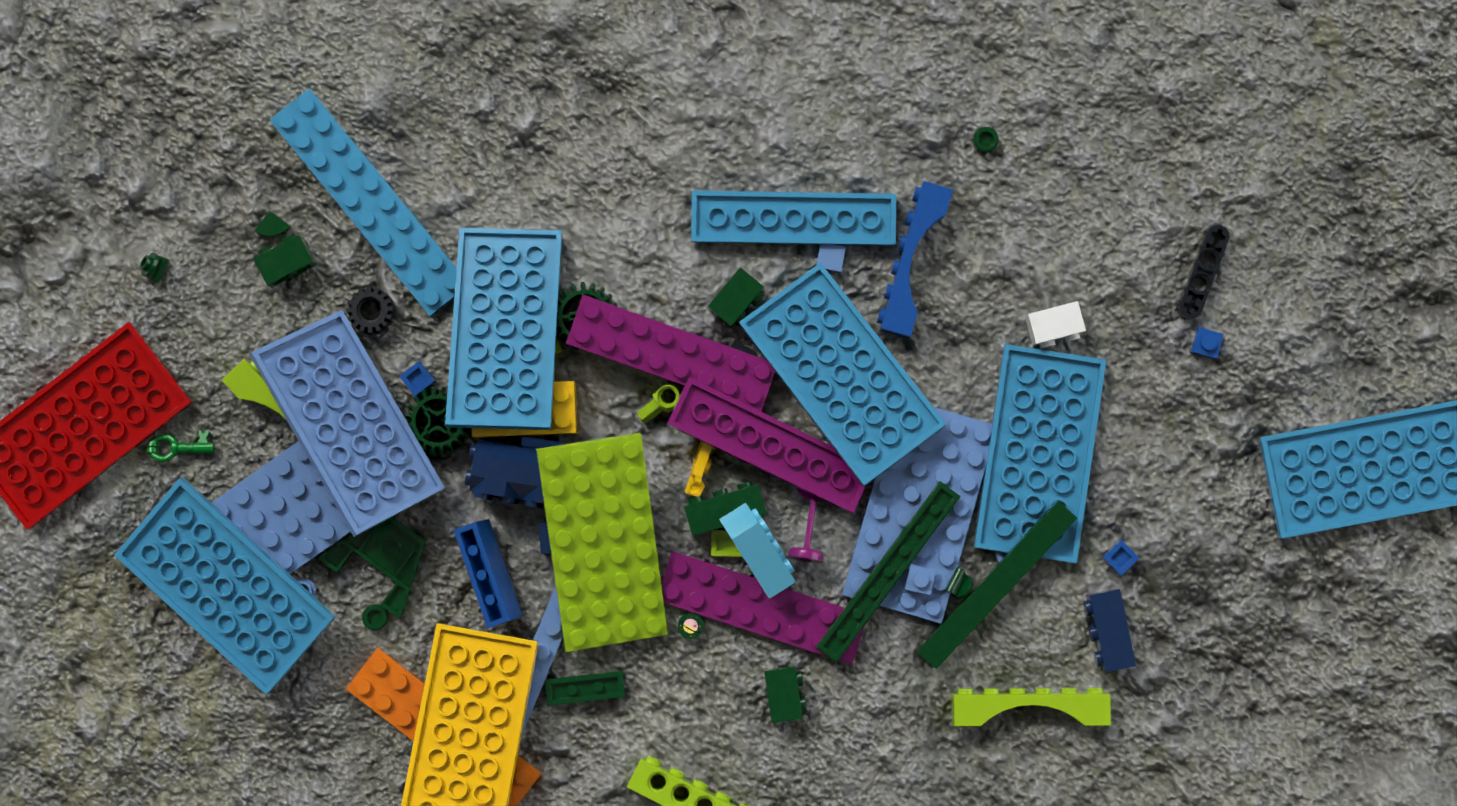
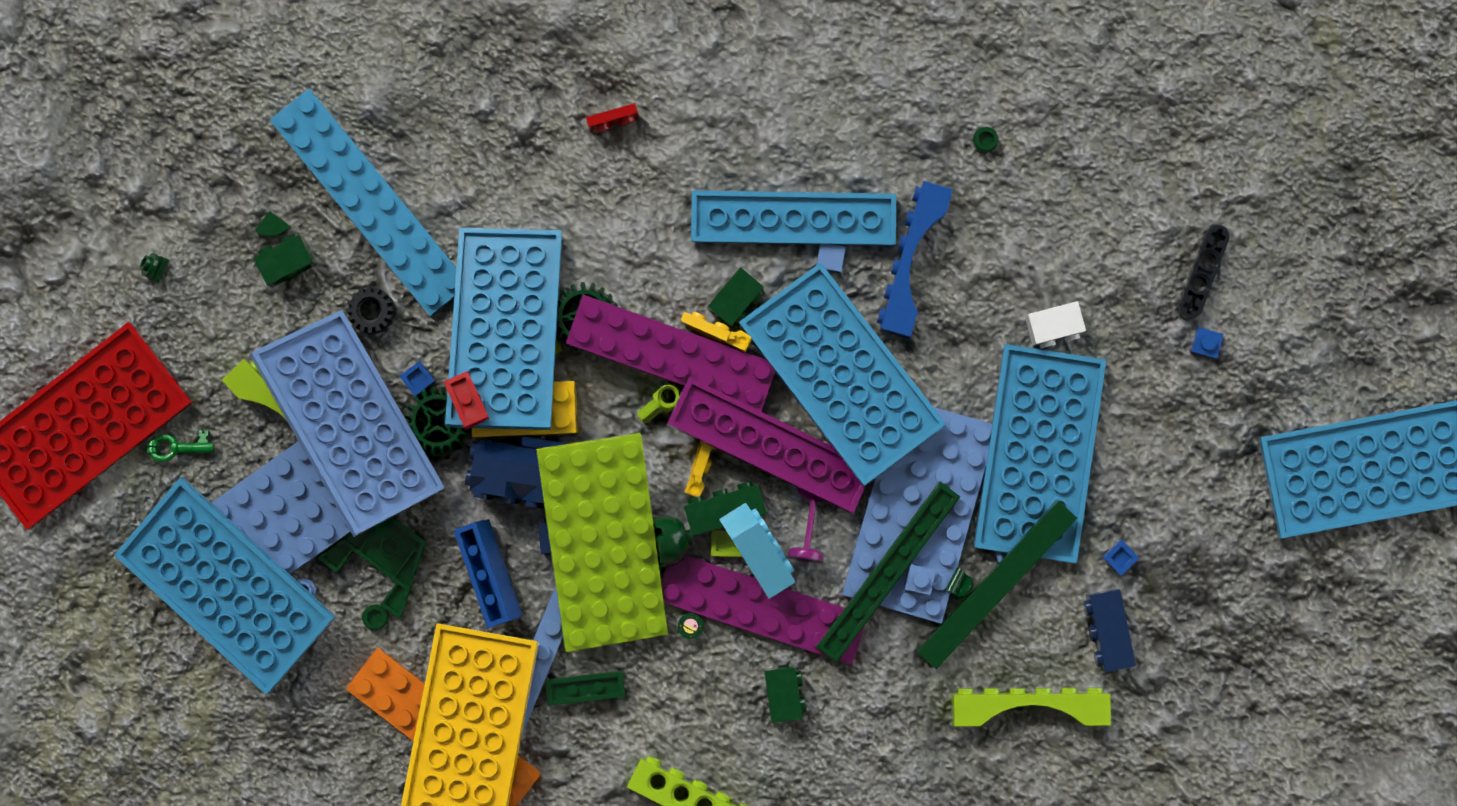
(466, 400): none -> red plate
(602, 121): none -> red plate
(671, 540): none -> dark green cylinder
(717, 332): none -> yellow hinge

